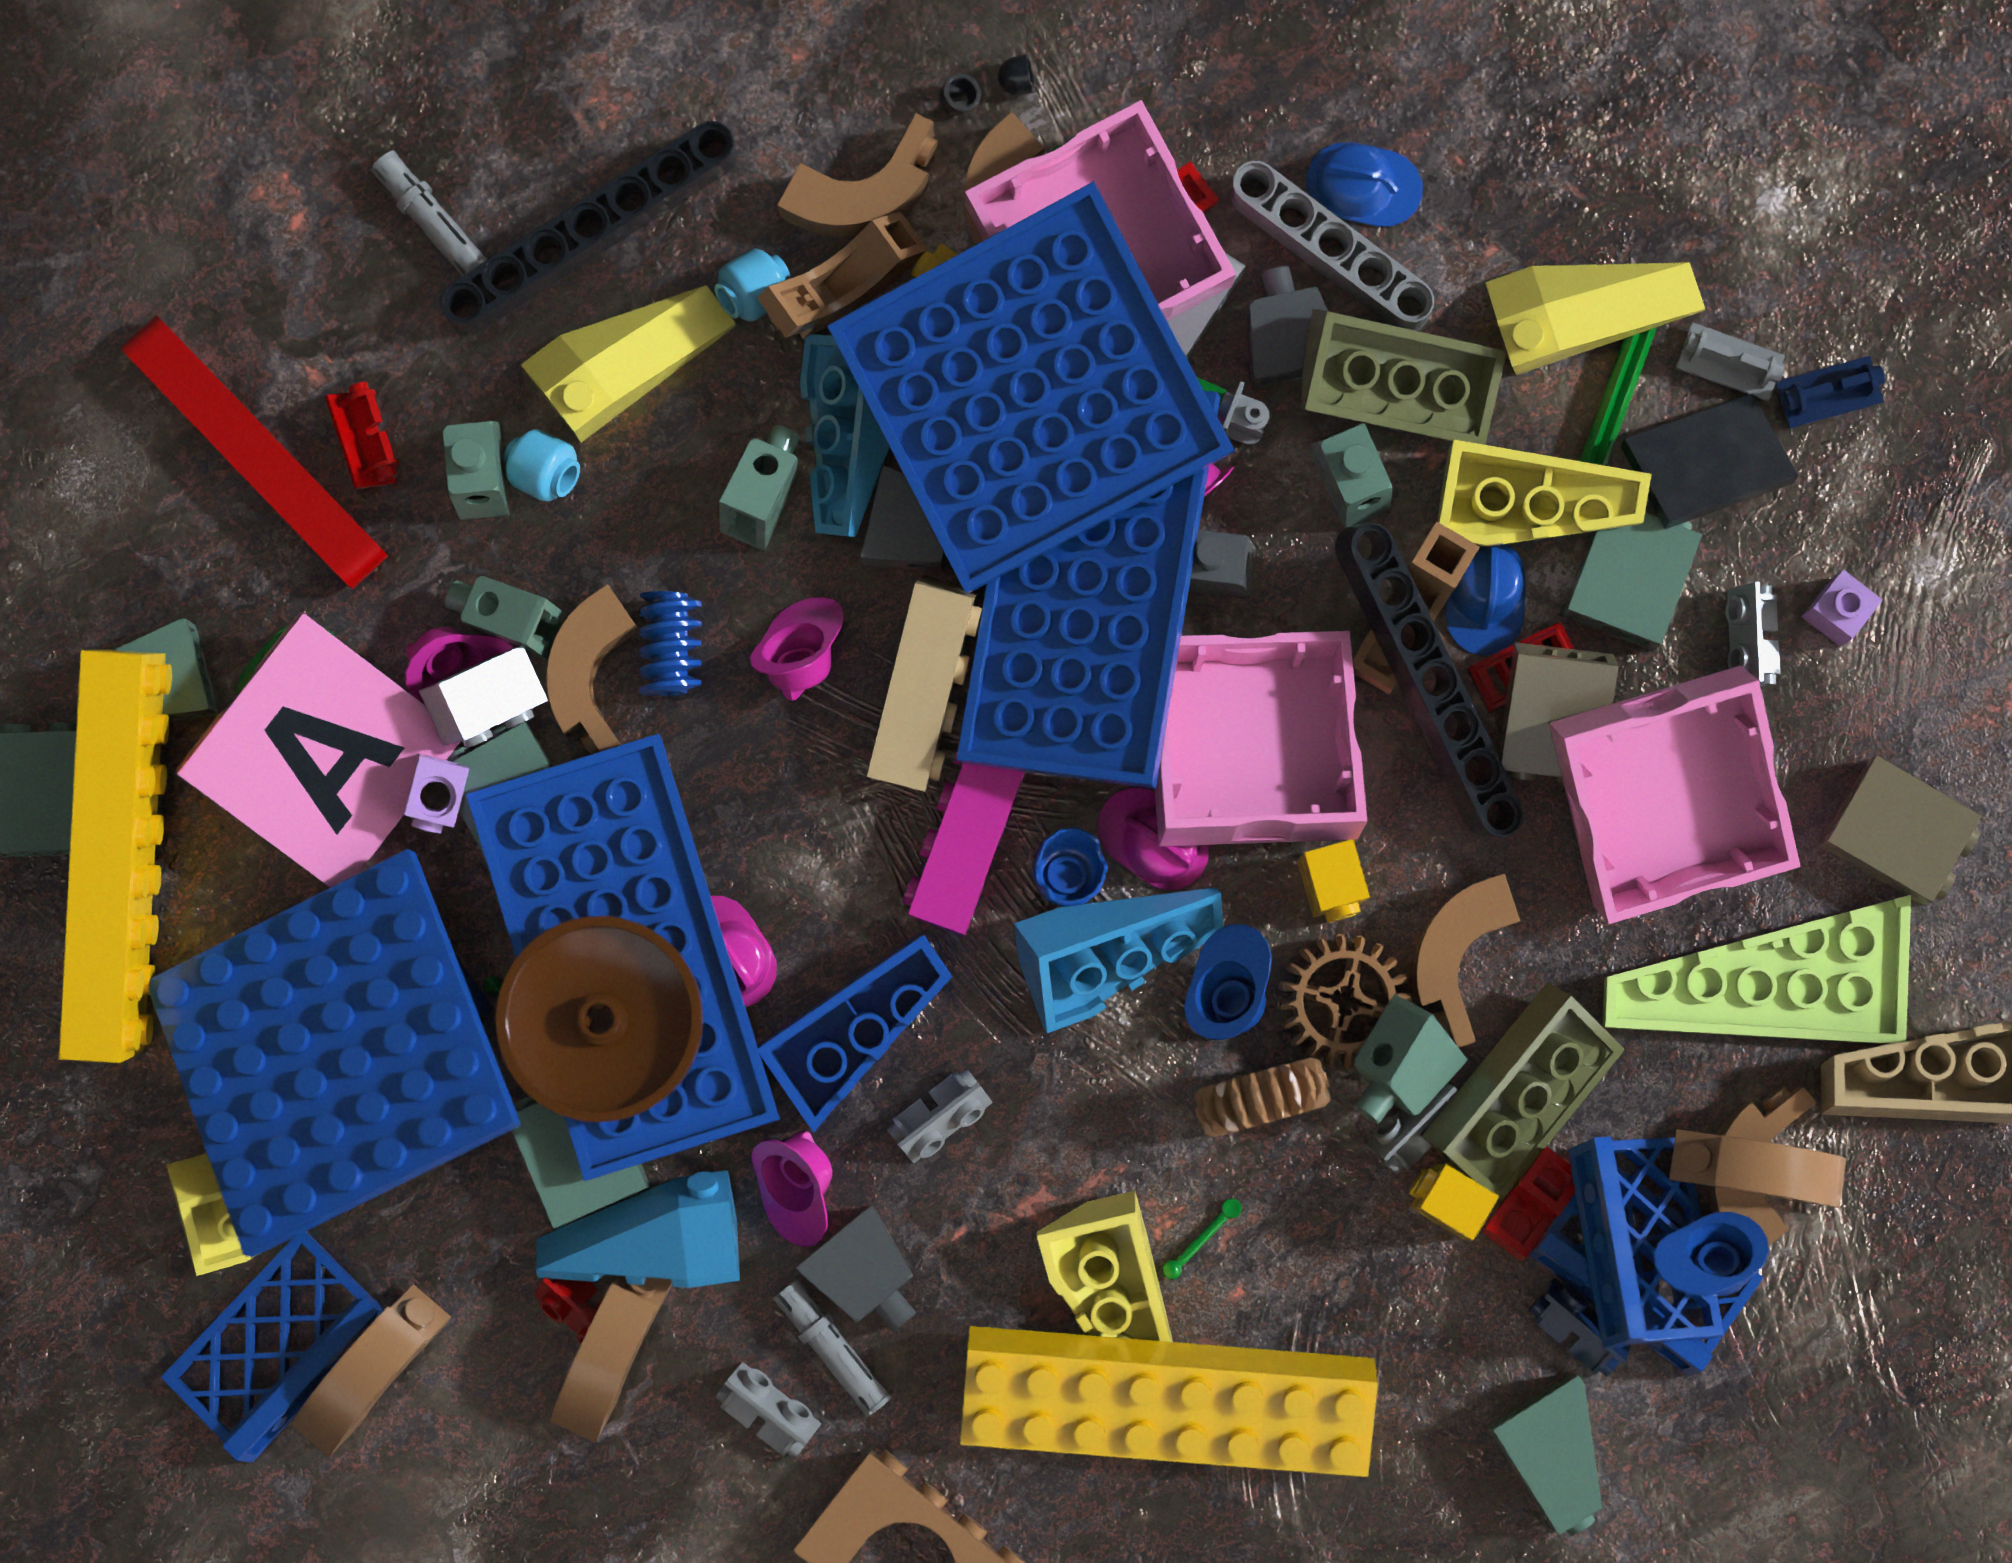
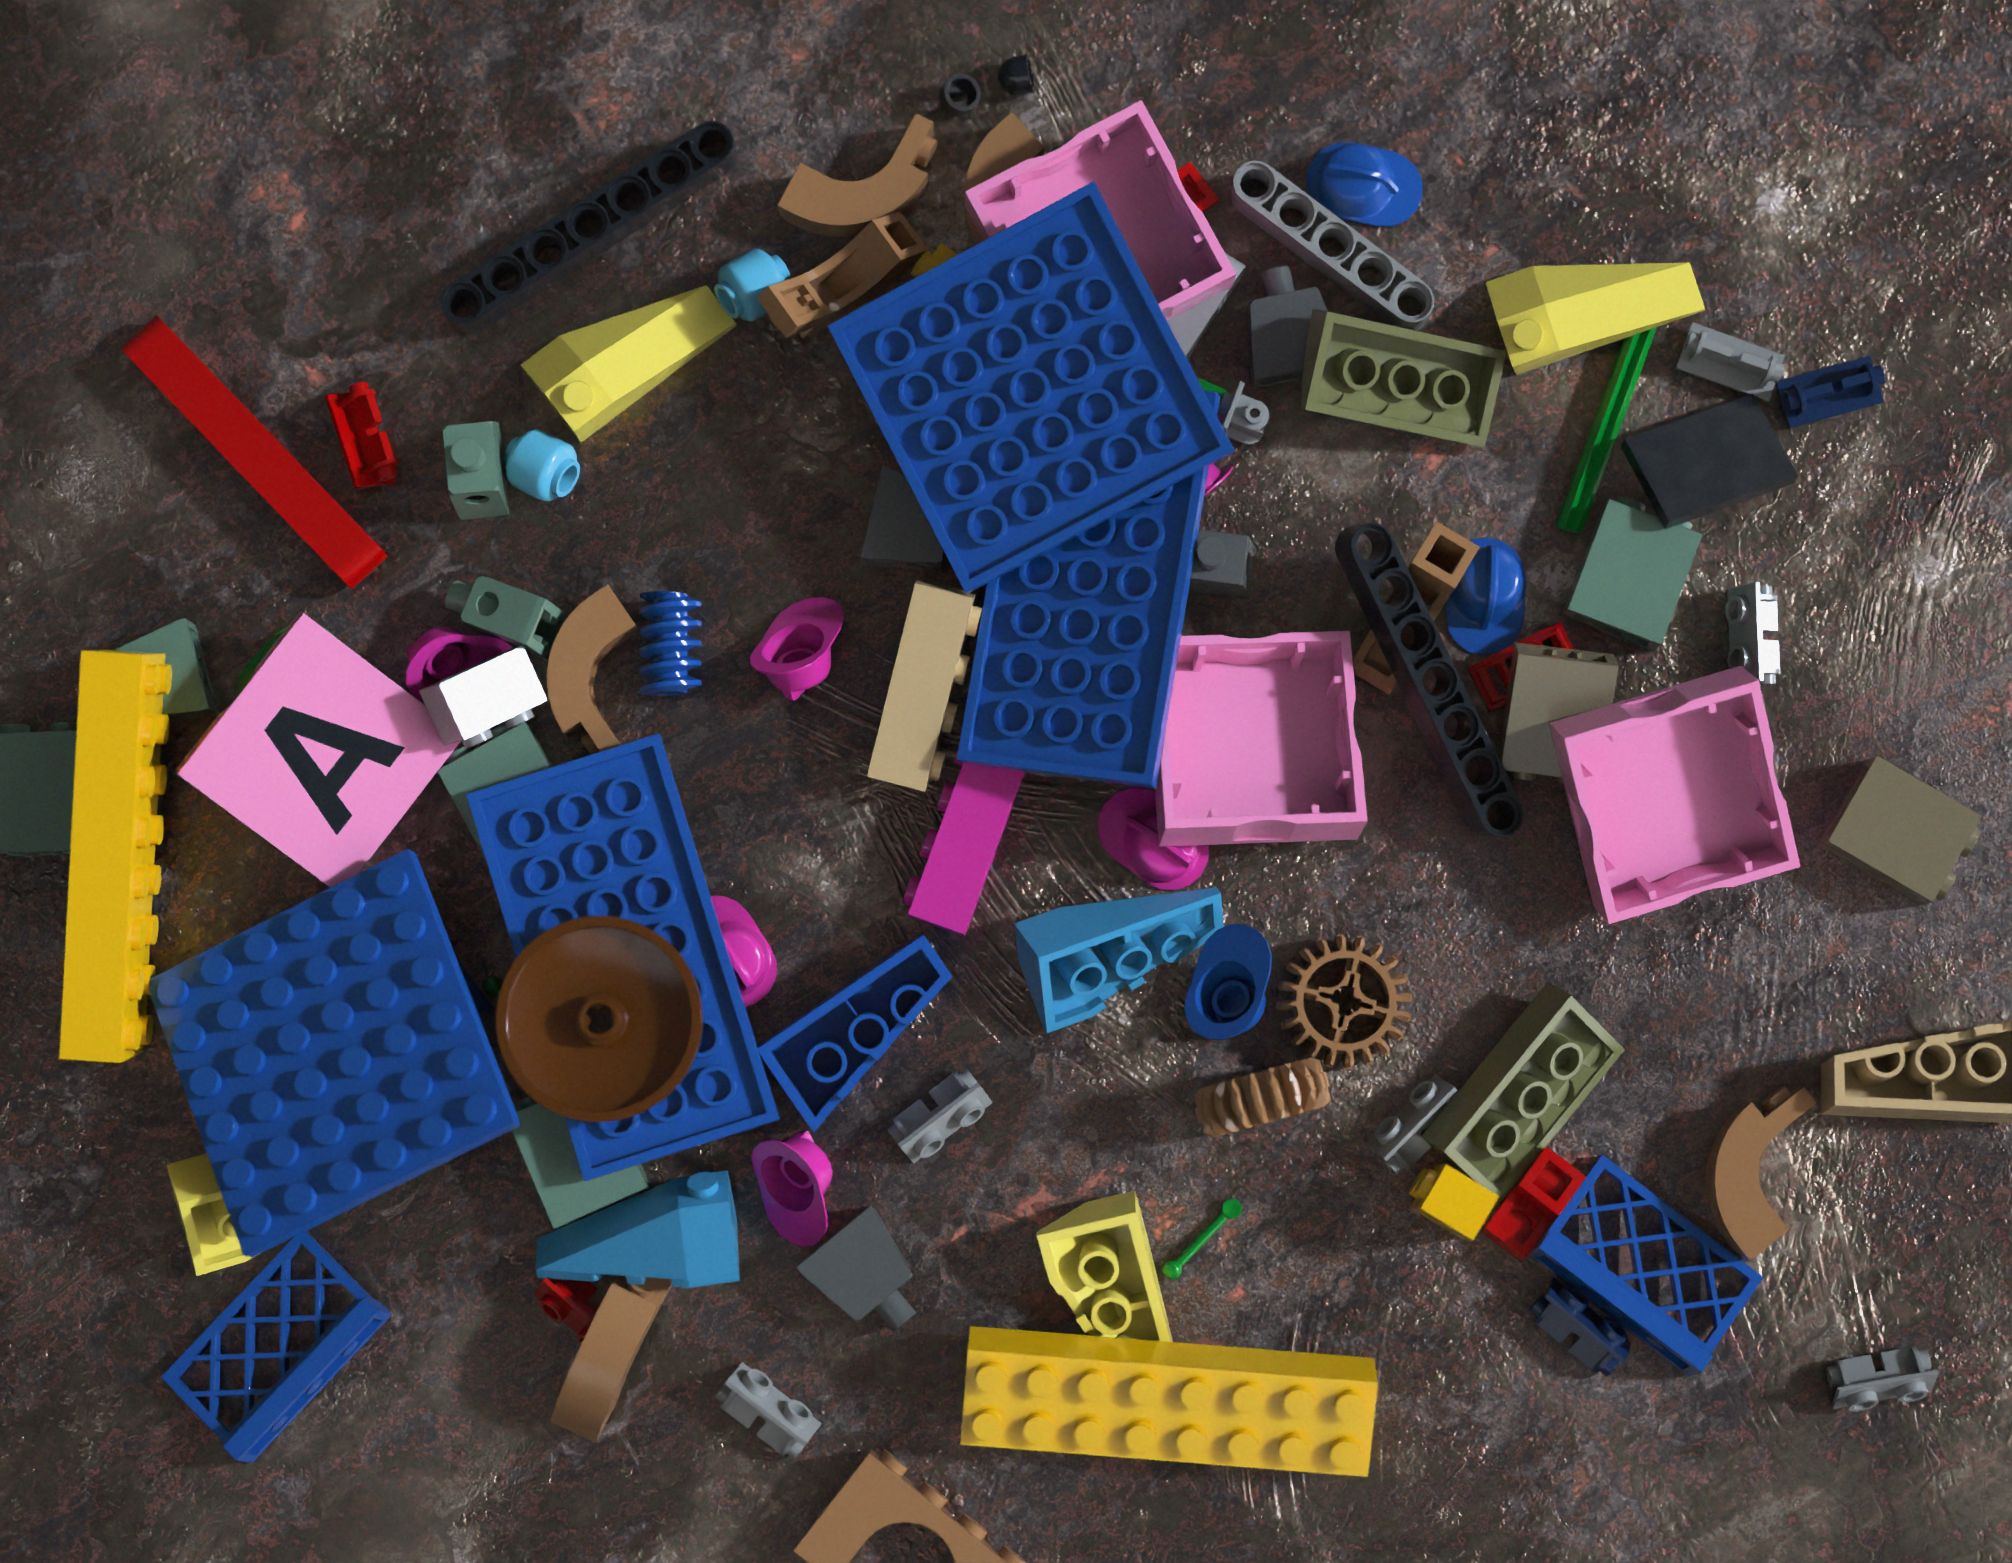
(369, 1369): medium nougat arch -> none
(416, 200): light grey pin -> none
(429, 770): lavender brick -> none
(760, 488): sand green torso -> none
(831, 1347): light grey pin -> none
(844, 437): dark azure wedge -> none
(1069, 867): blue hair -> none
(1333, 881): yellow brick -> none
(1353, 474): sand green torso -> none
(1405, 1061): sand green torso -> none
(1443, 942): medium nougat arch -> none
(1525, 496): light yellow wedge -> none
(1554, 1454): sand green slope -> none
(1613, 1242): blue fence -> none
(1712, 1255): blue piece -> none
(1758, 1167): medium nougat arch -> none
(1807, 982): yellowish green wing -> none
(1841, 608): lavender brick -> none
(1901, 1378): none -> light grey hinge

